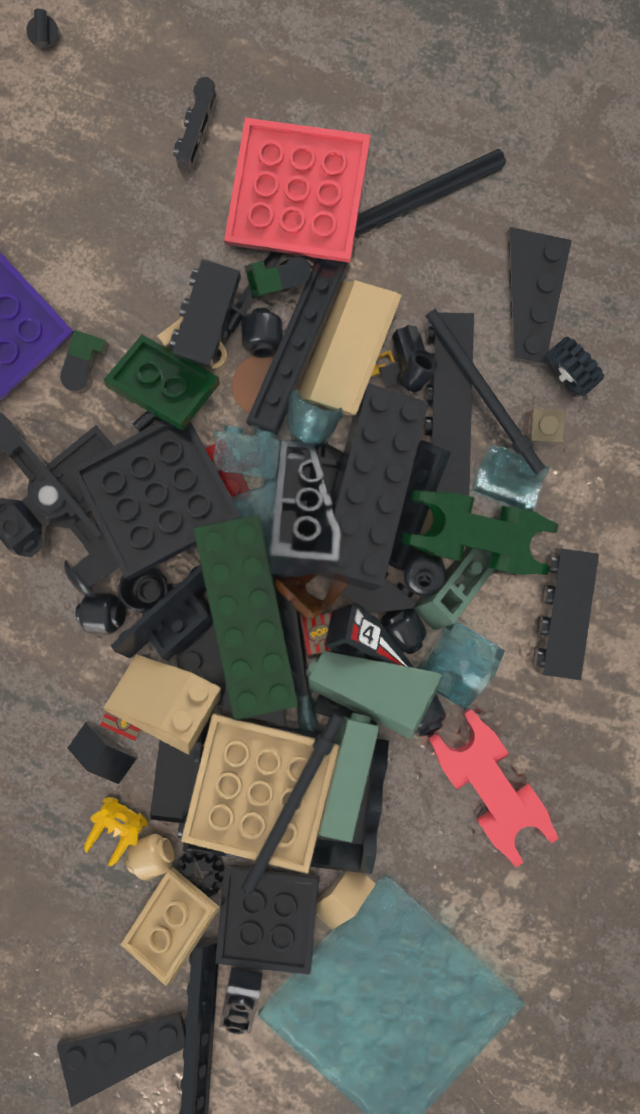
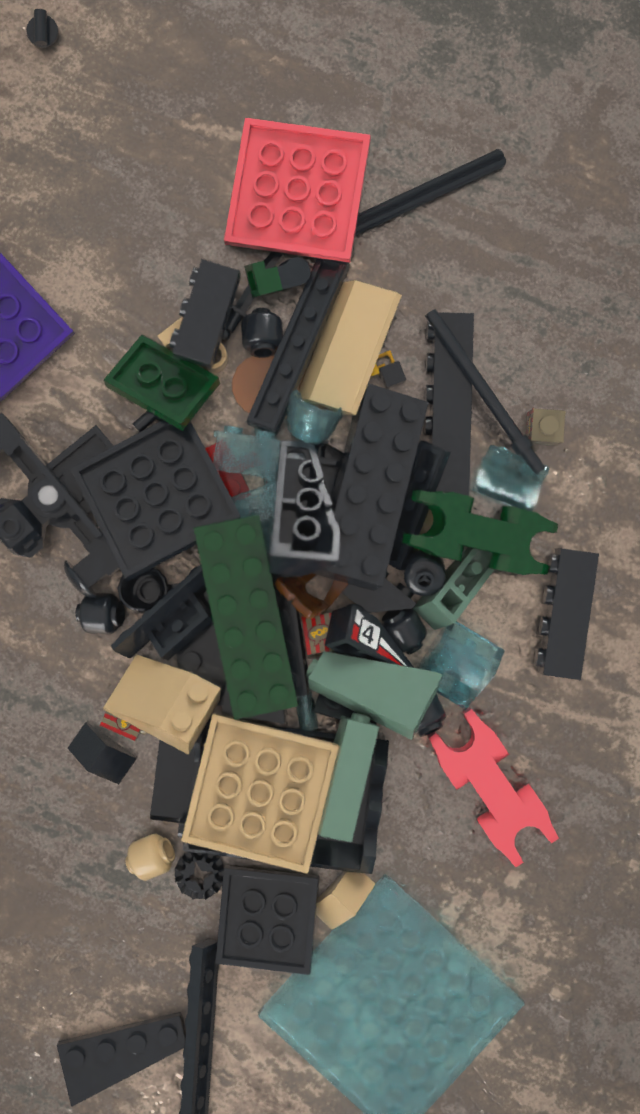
(80, 361): leg -> none
(105, 818): yellow piece -> none
(170, 926): tan tile -> none
(195, 123): black hinge -> none
(241, 1000): black slope -> none
(322, 746): black bar -> none
(415, 361): black piece -> none
(536, 284): black wing -> none
(574, 366): black wheel -> none

